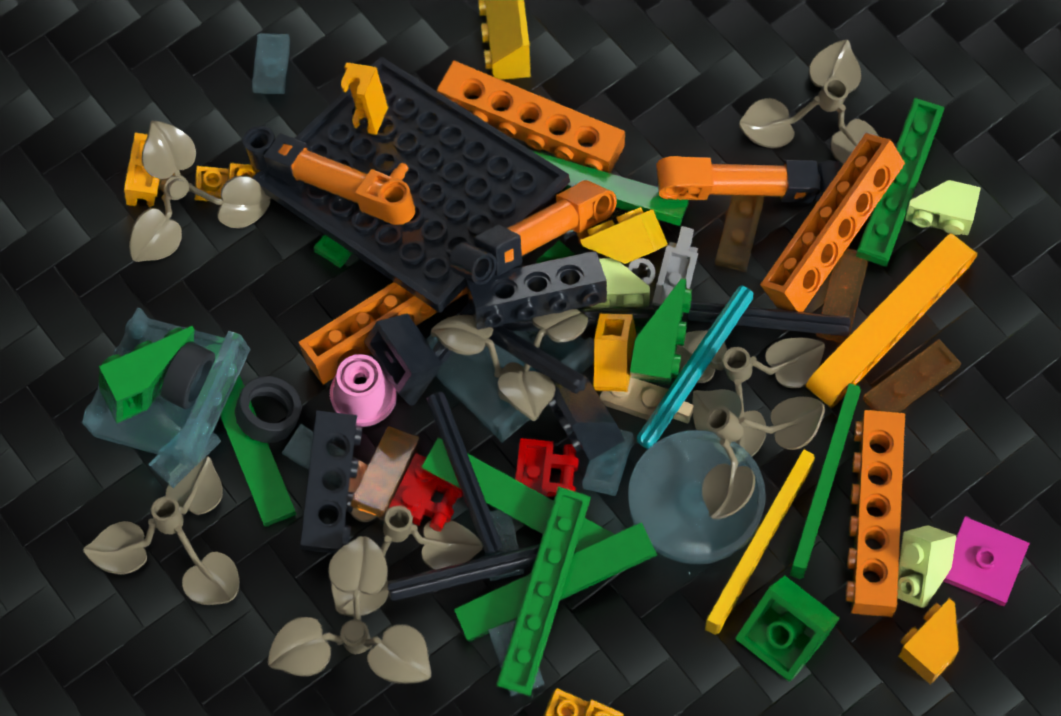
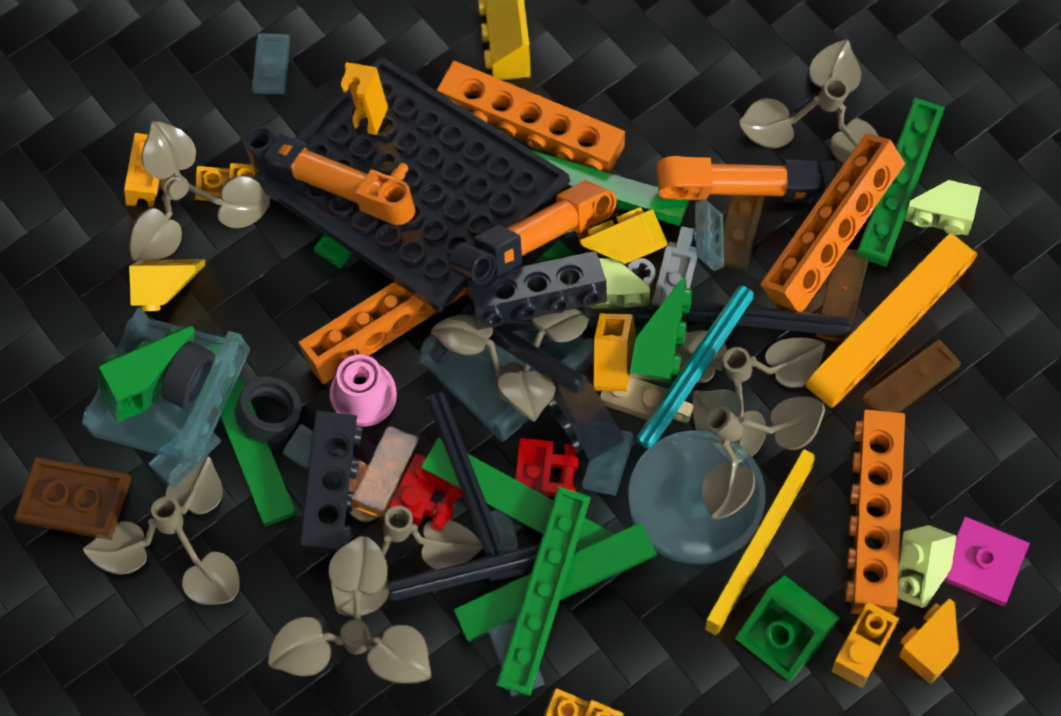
(73, 498): none -> reddish brown tile
(158, 281): none -> yellow slope
(403, 356): black slope -> none
(709, 235): none -> clear light blue plate
(825, 482): green tile -> none
(864, 645): none -> light orange slope

